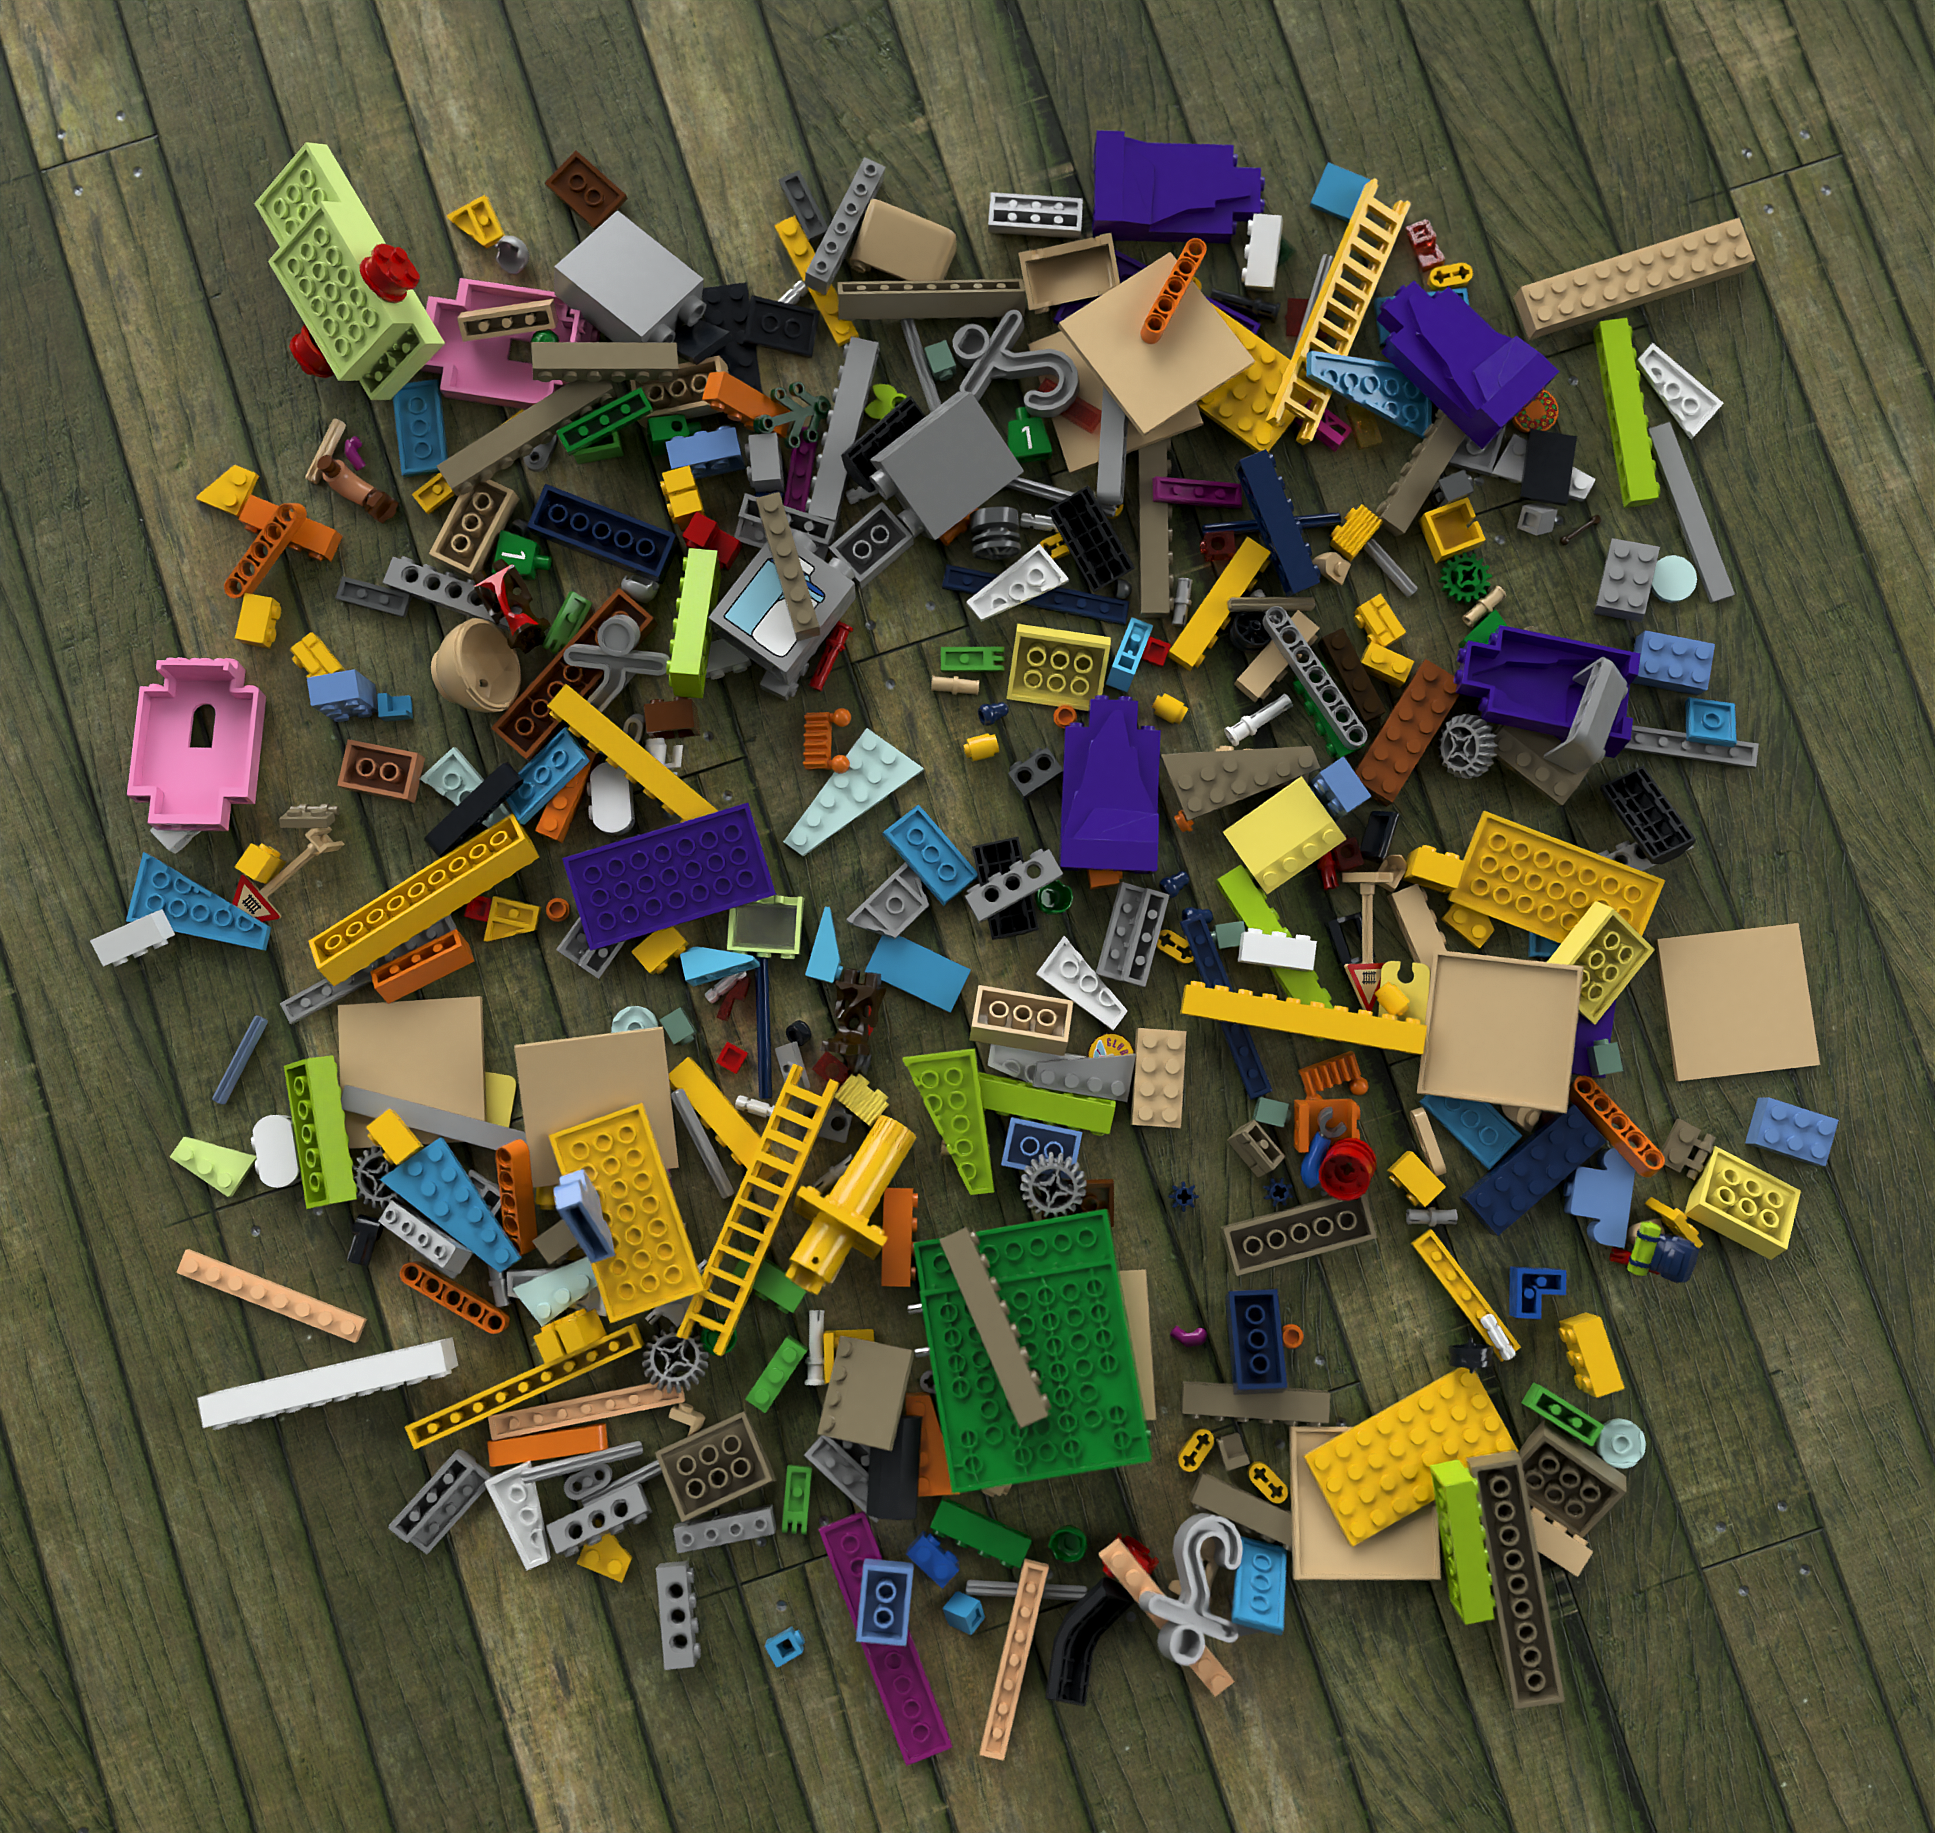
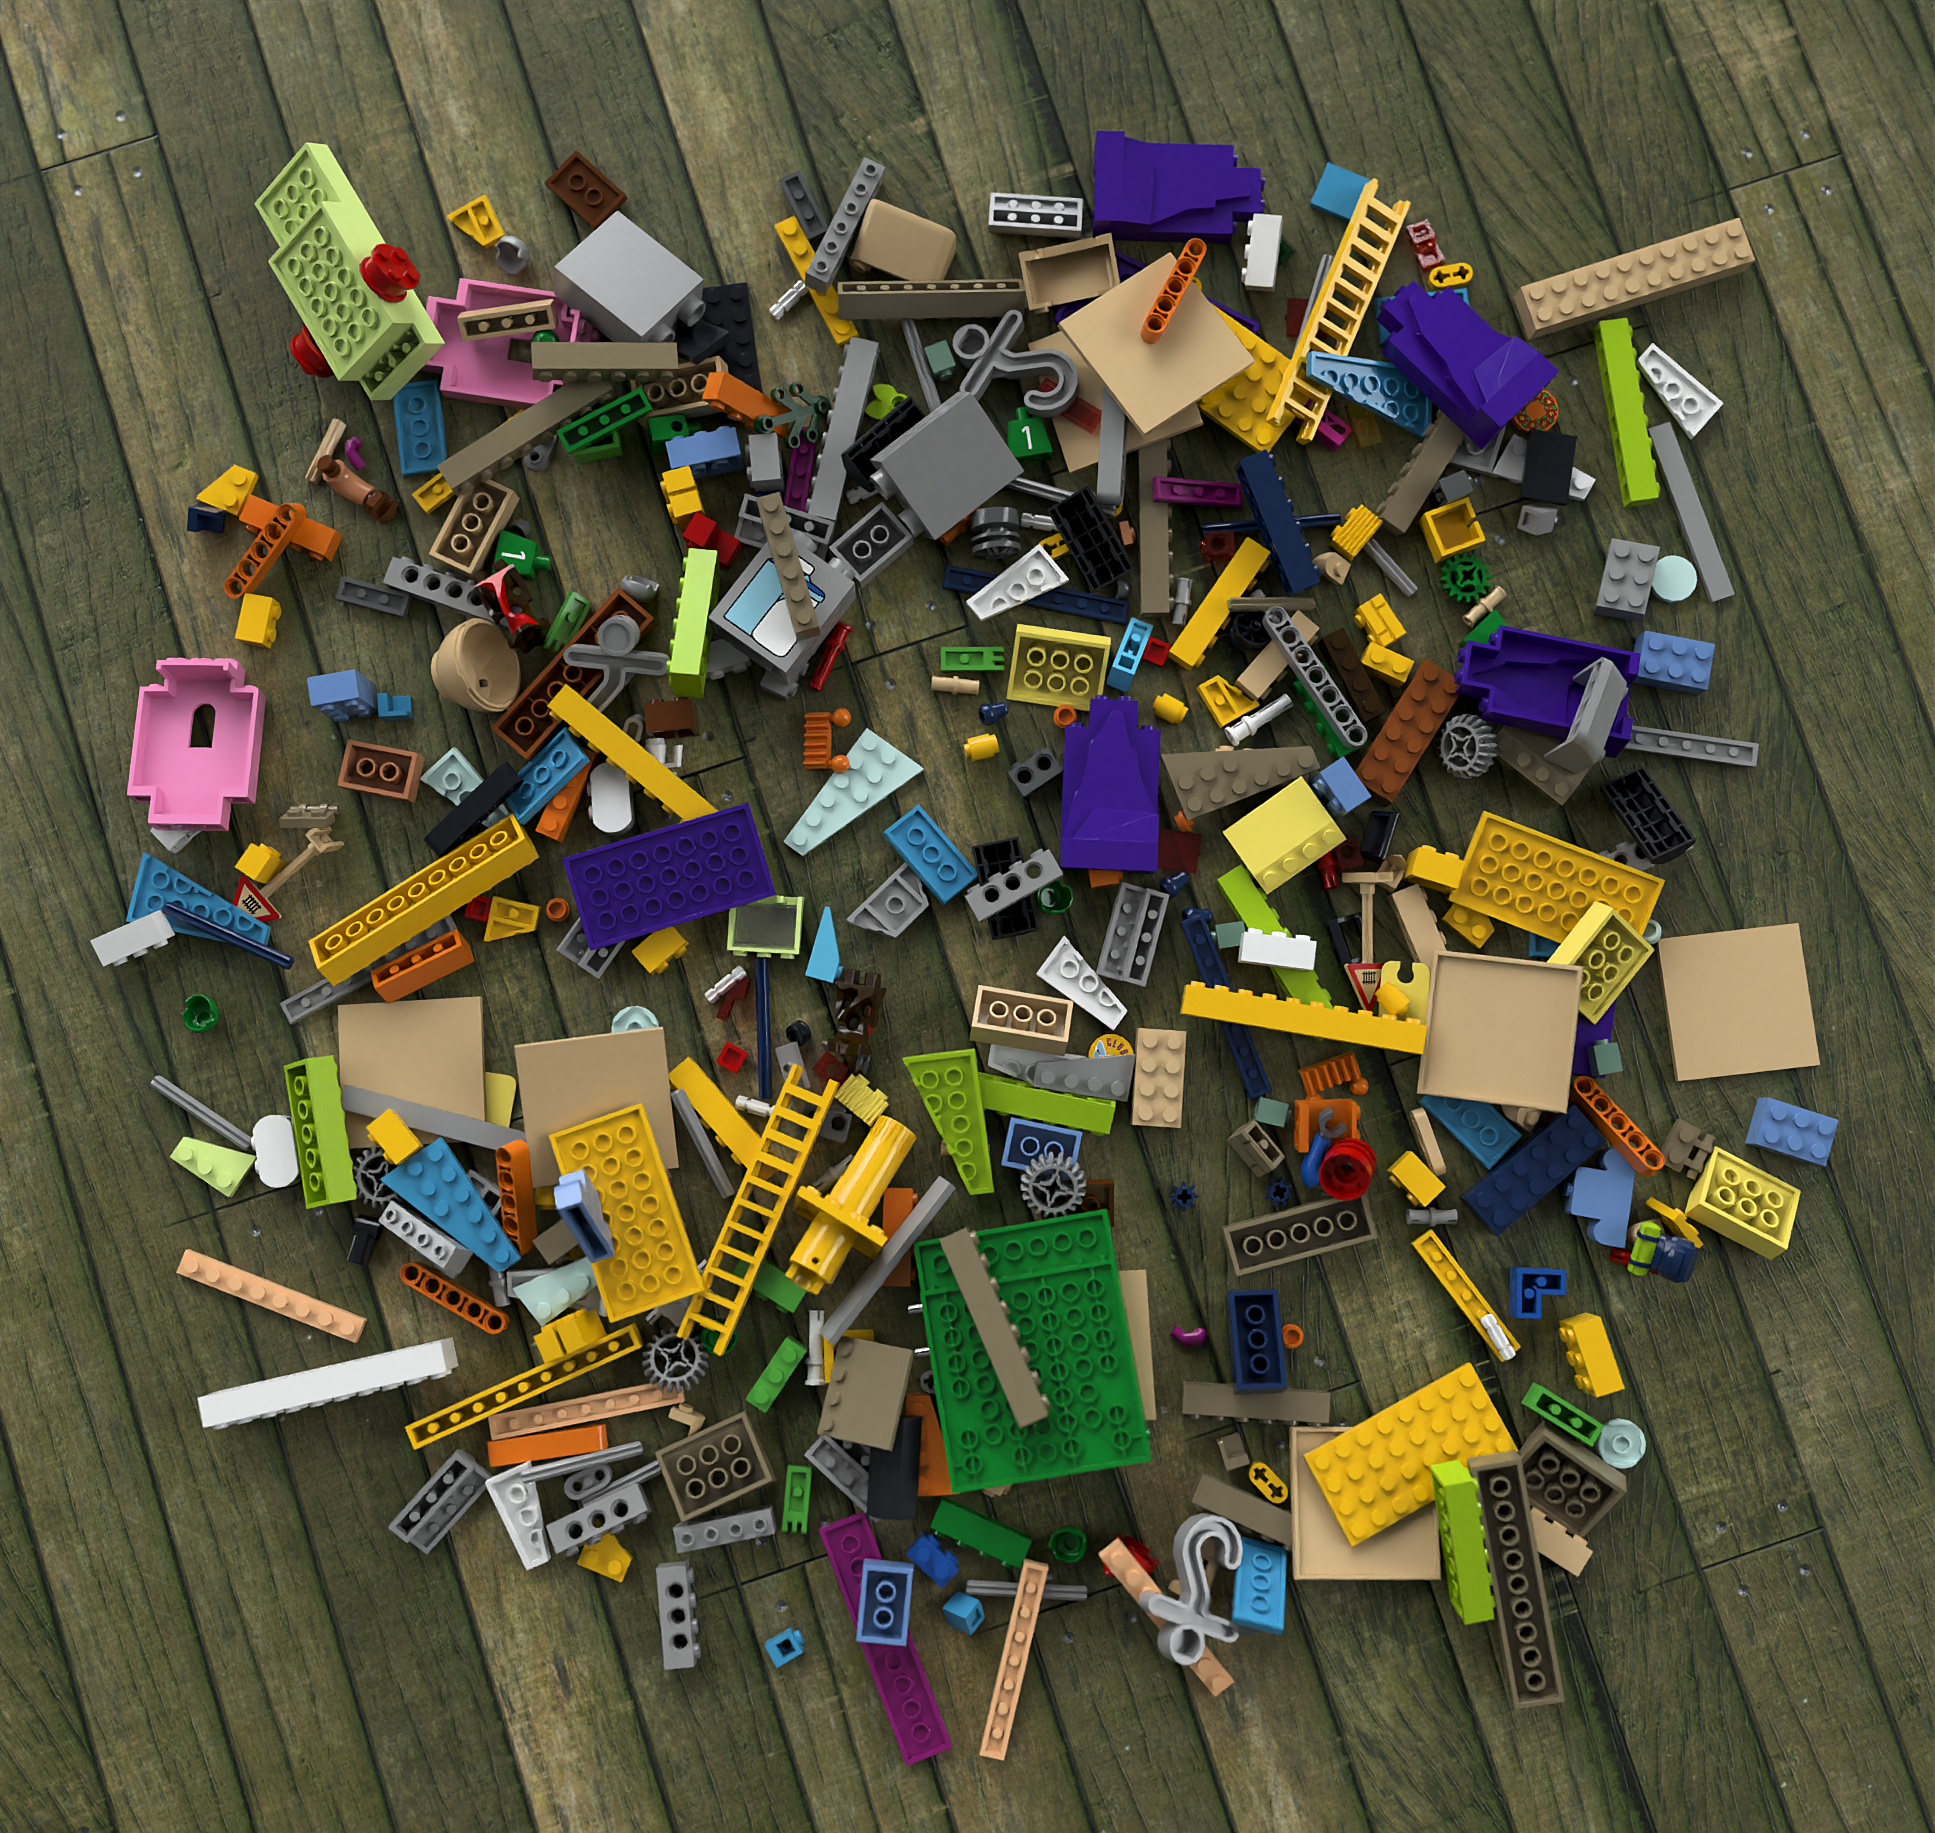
(200, 1013): none -> green hair
(201, 1112): none -> light grey axle
(205, 518): none -> dark blue panel
(228, 935): none -> dark blue axle
(240, 1060): sand blue axle -> none
(315, 656): yellow brick -> none
(603, 534): dark blue brick -> none
(679, 1027): sand green brick -> none
(708, 964): medium azure slope -> none
(781, 326): black tile -> none
(886, 1260): none -> light grey tile
(918, 971): dark azure tile -> none
(1078, 1638): black piece -> none
(1126, 535): none -> nougat plate
(1172, 951): yellow beam -> none
(1178, 850): none -> clear red piece
(1201, 1452): yellow beam -> none
(1225, 701): none -> yellow wing
(1256, 307): black pin -> none
(1471, 1355): black wheel -> none
(1595, 520): dark brown hinge -> none
(1652, 932): none -> light aqua tile
(1710, 722): dark azure tile -> none

